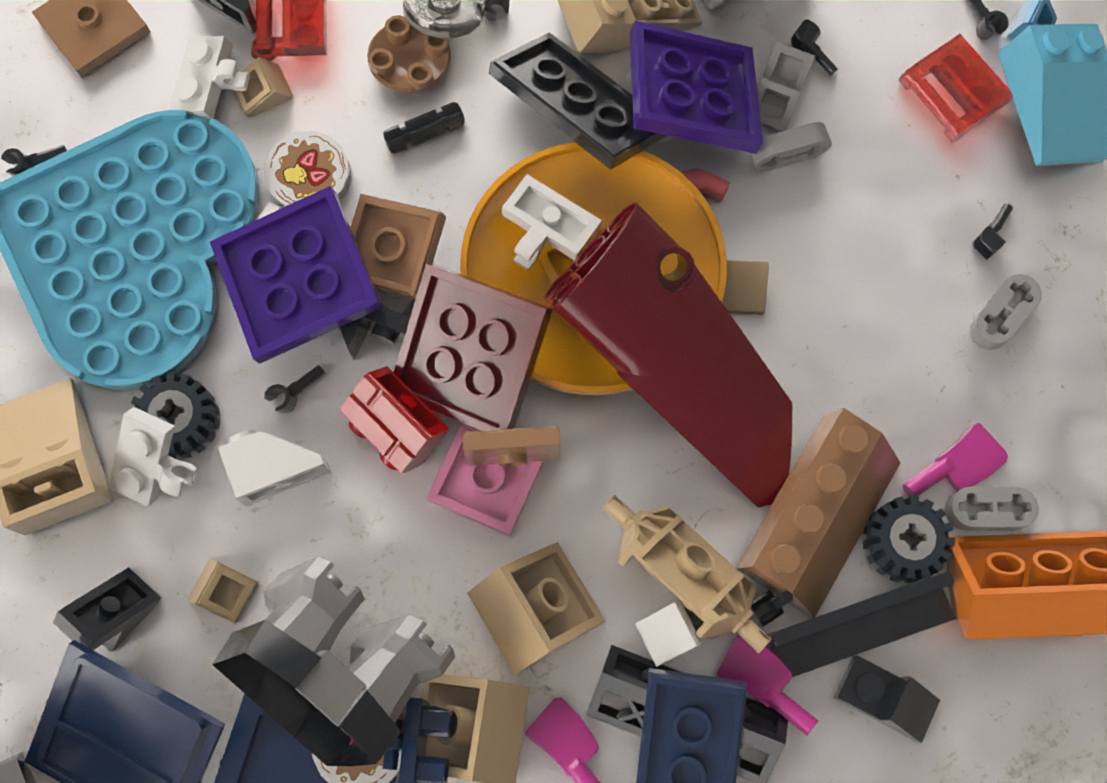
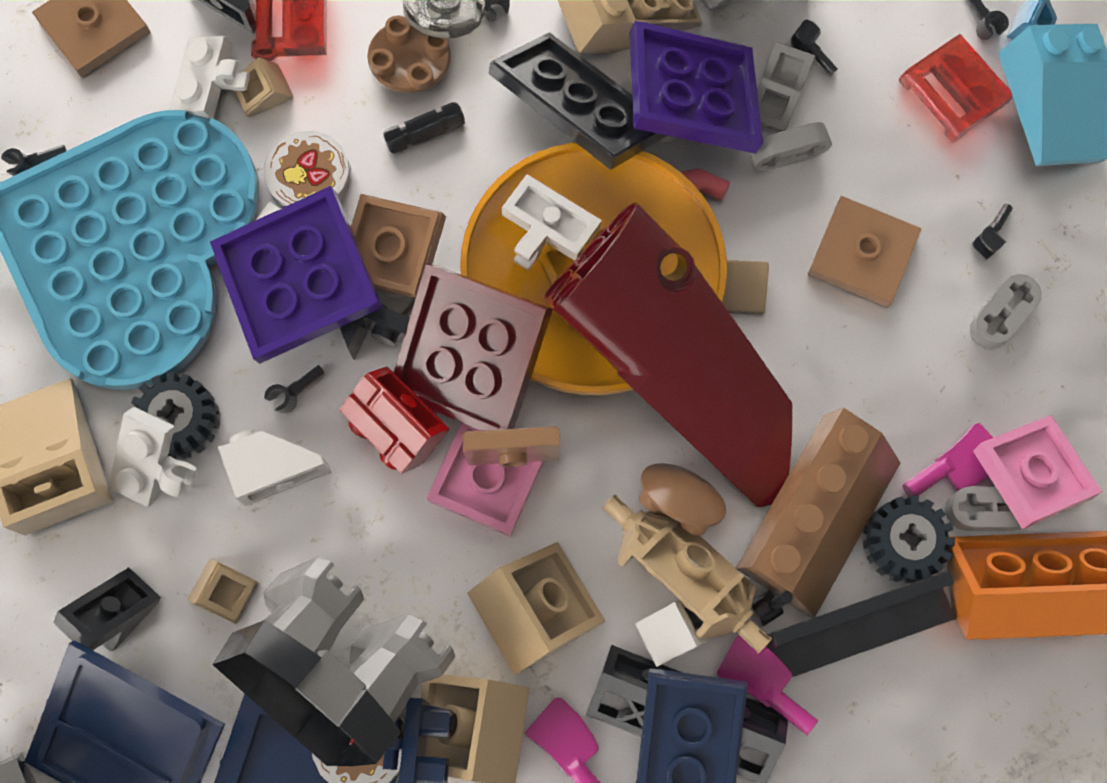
(682, 497): none -> medium nougat dish
(864, 251): none -> medium nougat plate
(889, 699): black slope -> none
(1037, 471): none -> bright pink tile

